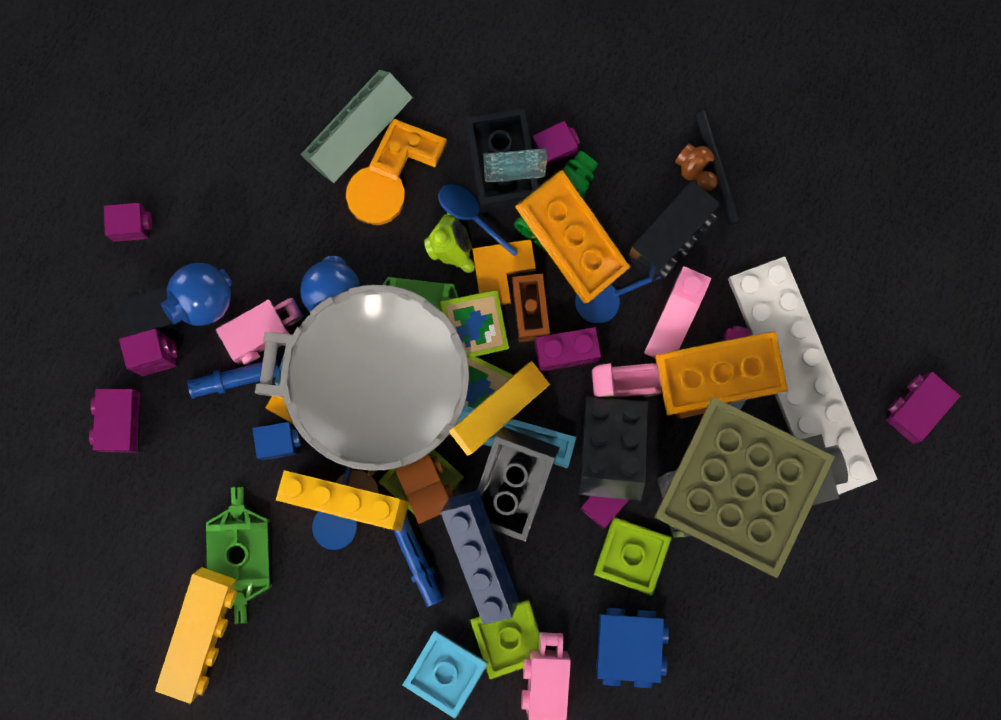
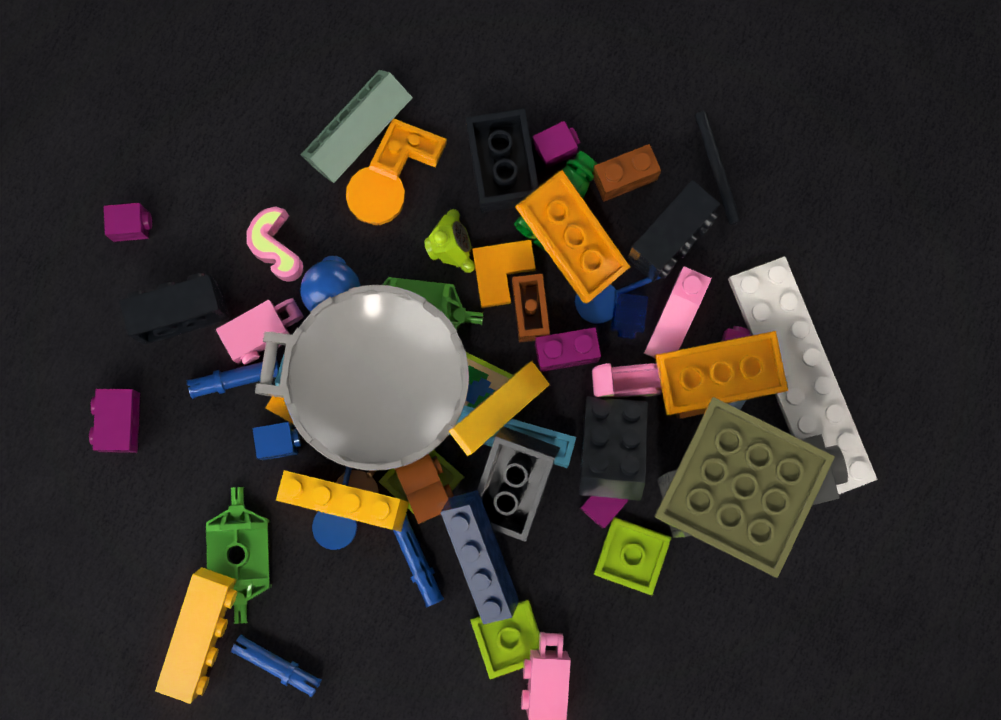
(149, 352): magenta brick -> none
(197, 294): blue brick -> none
(267, 249): none -> bright pink animal
(277, 666): none -> blue pin
(445, 674): medium azure plate -> none
(465, 206): blue piece -> none
(477, 322): tile -> none
(515, 165): clear light blue tile -> none
(626, 172): none -> dark orange brick
(629, 315): none -> clear blue brick
(631, 648): blue brick -> none
(693, 162): dark orange animal -> none
(921, 407): magenta brick -> none

